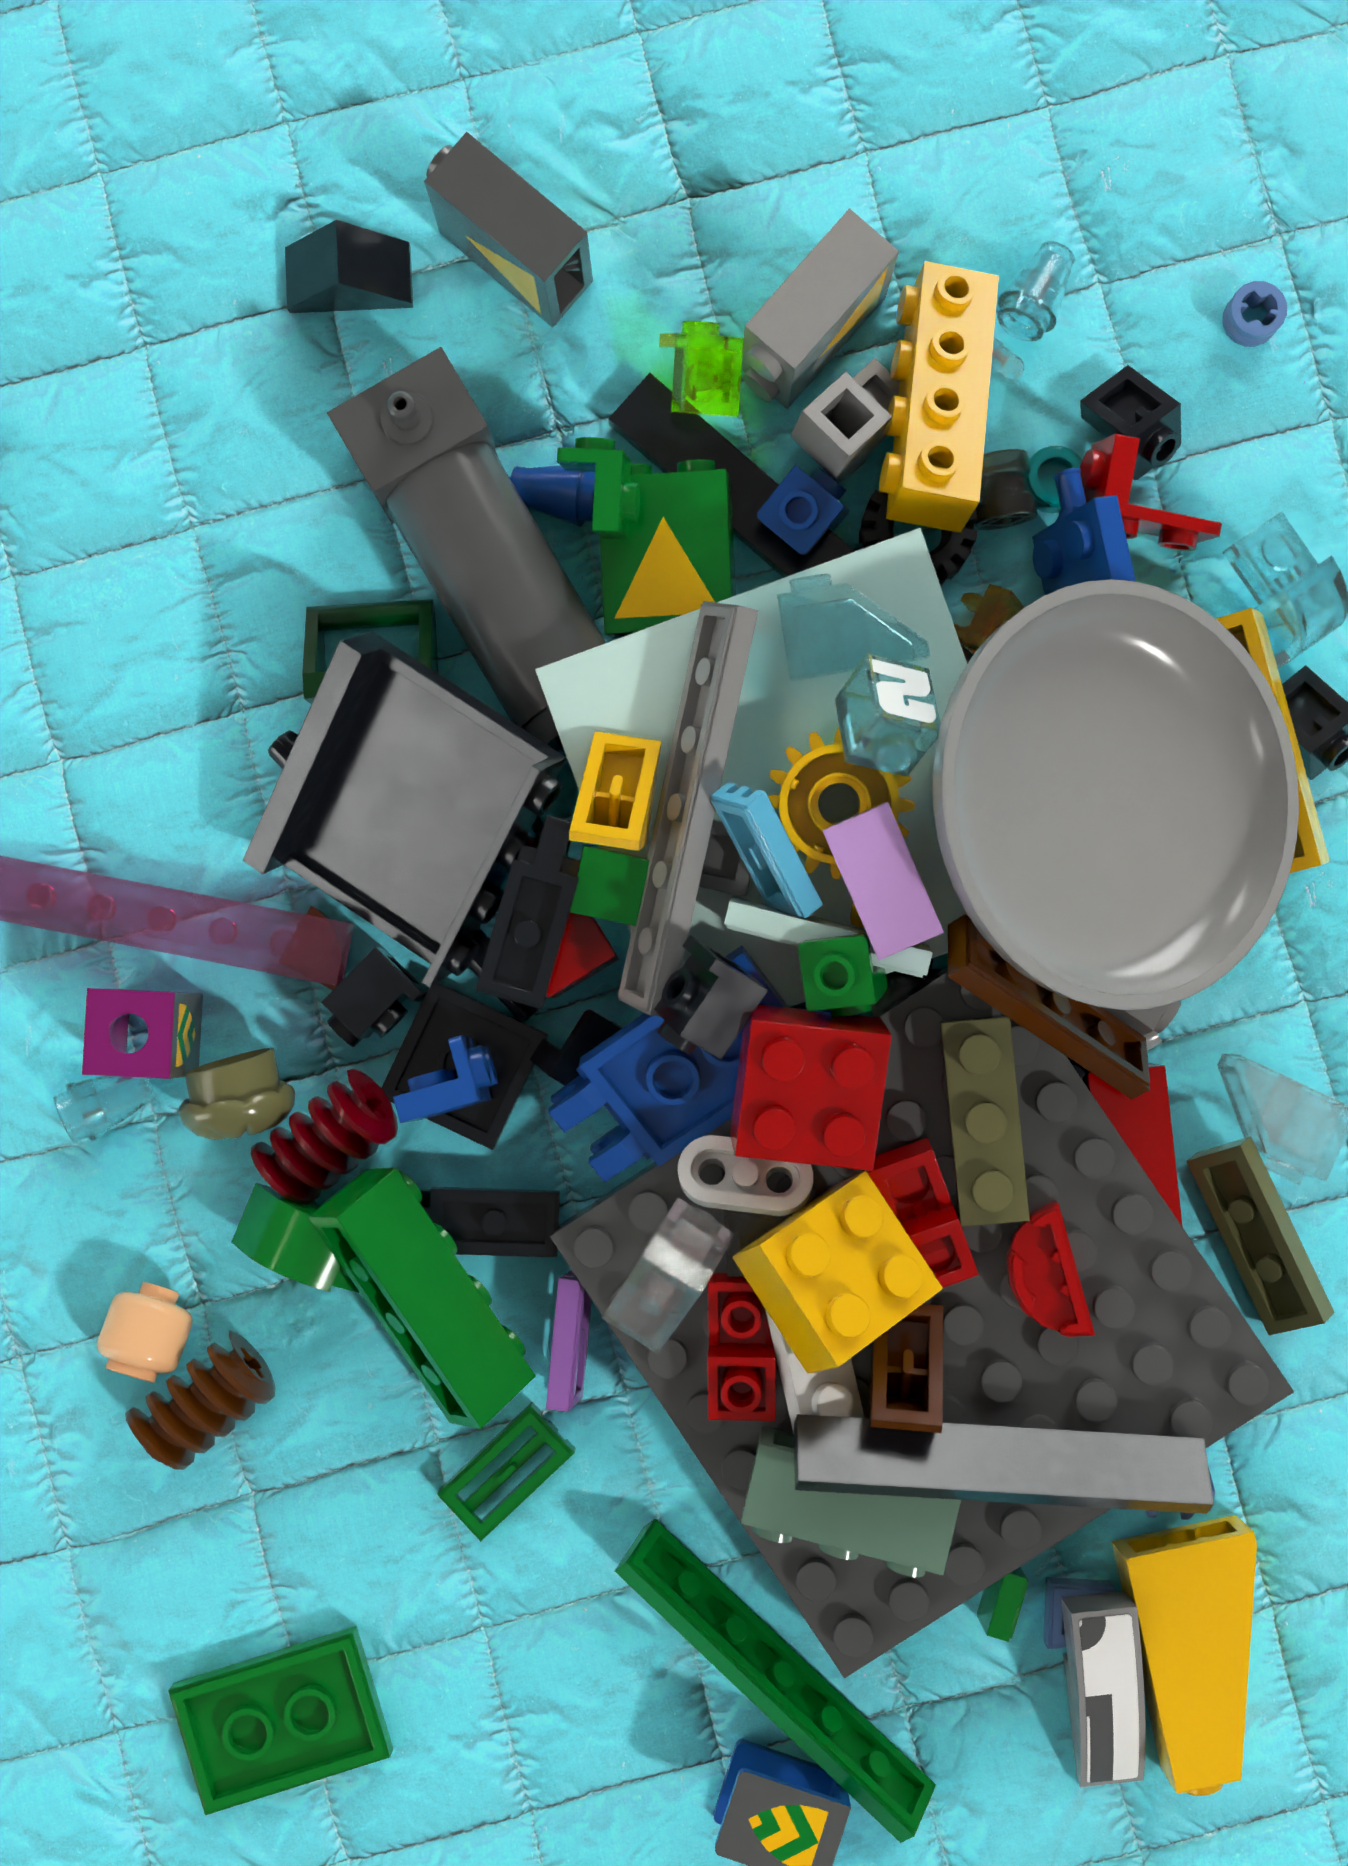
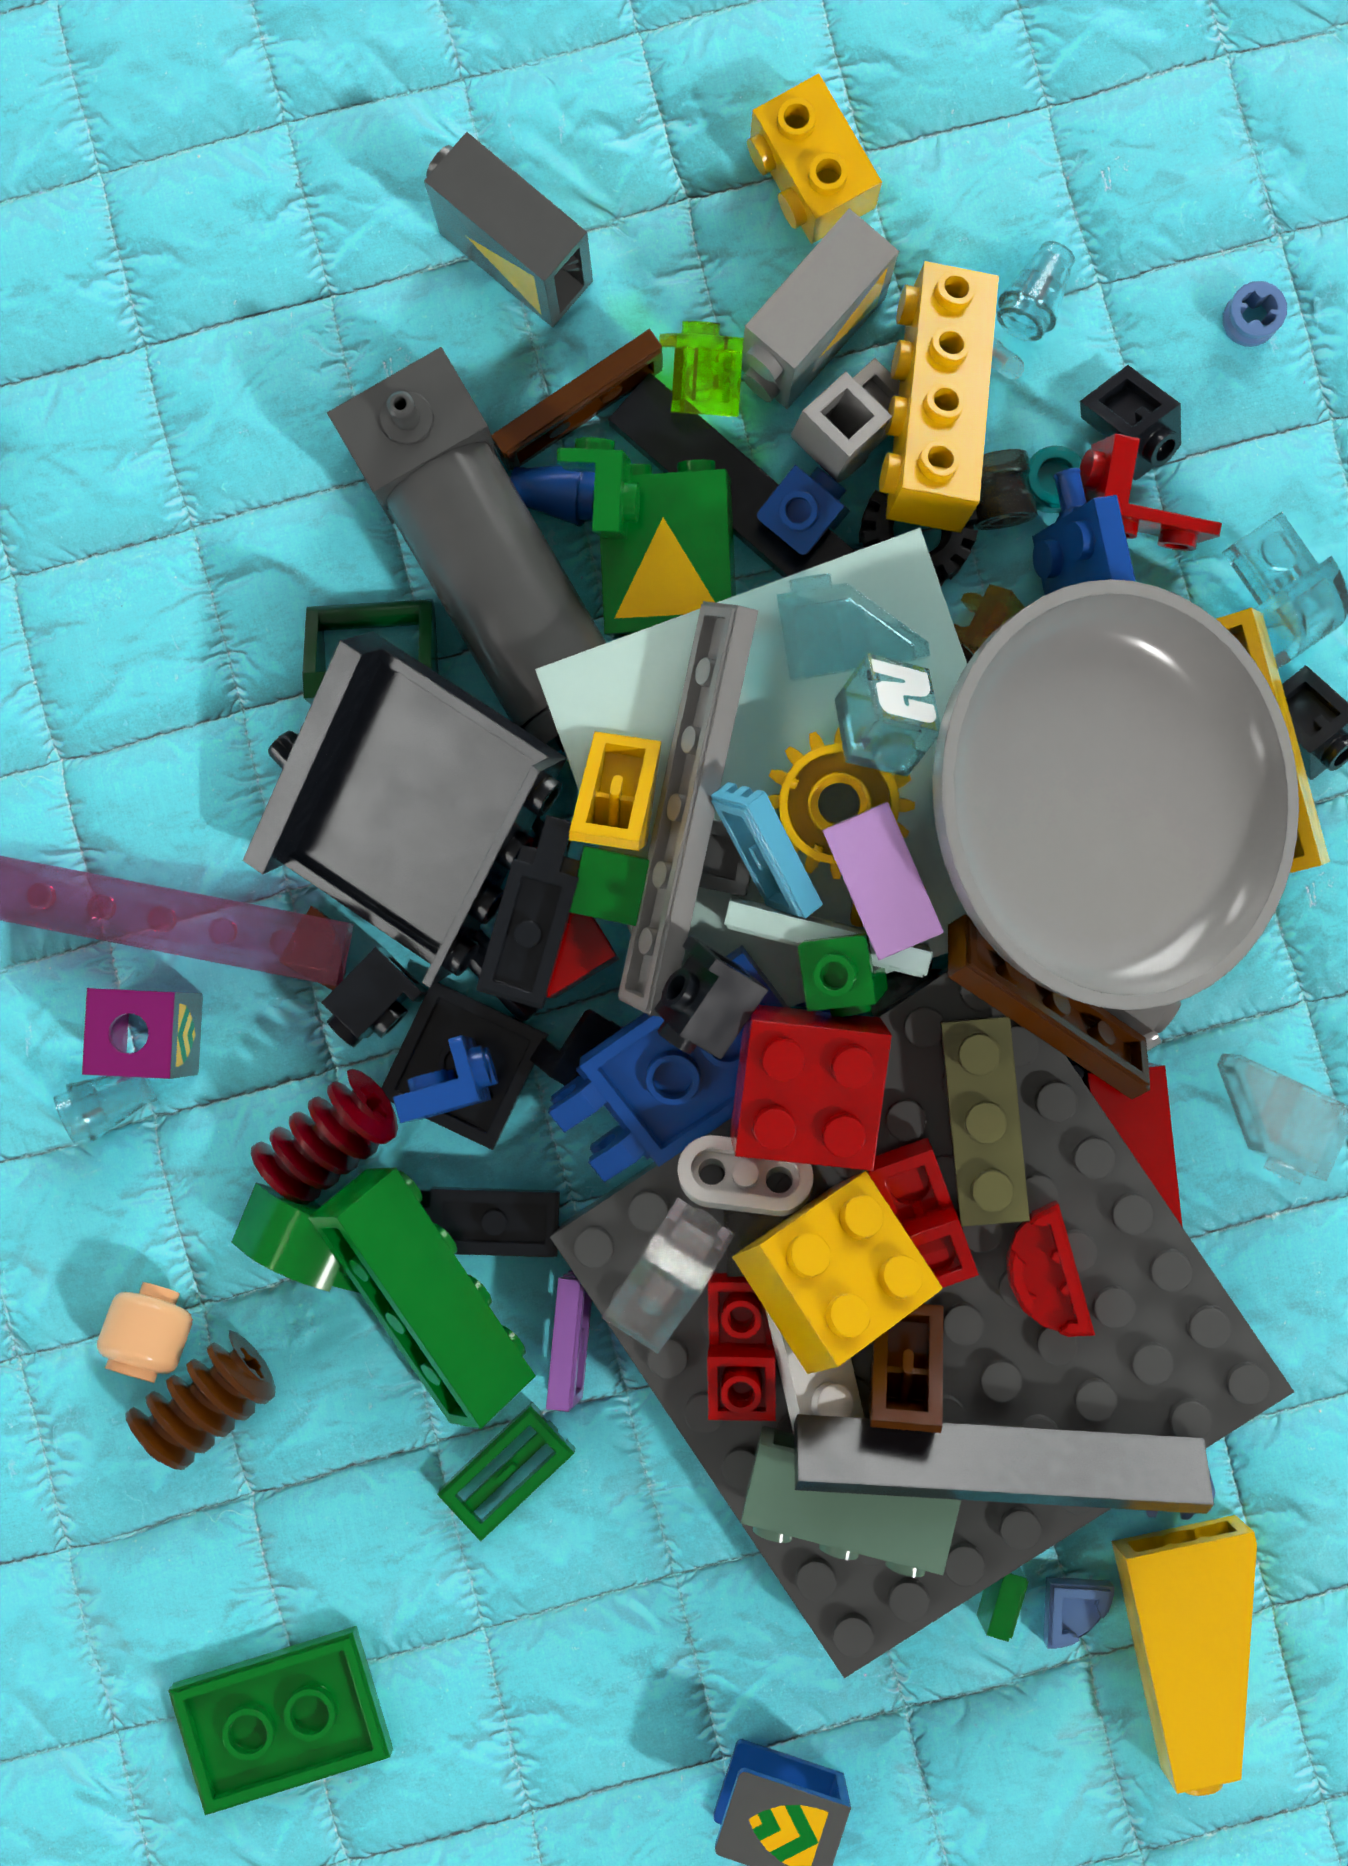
(236, 1096): olive piece -> none
(348, 270): black slope -> none
(578, 401): none -> reddish brown tile
(777, 1680): green tile -> none
(812, 158): none -> yellow brick
(1105, 1687): slope -> none
(1260, 1237): olive plate -> none

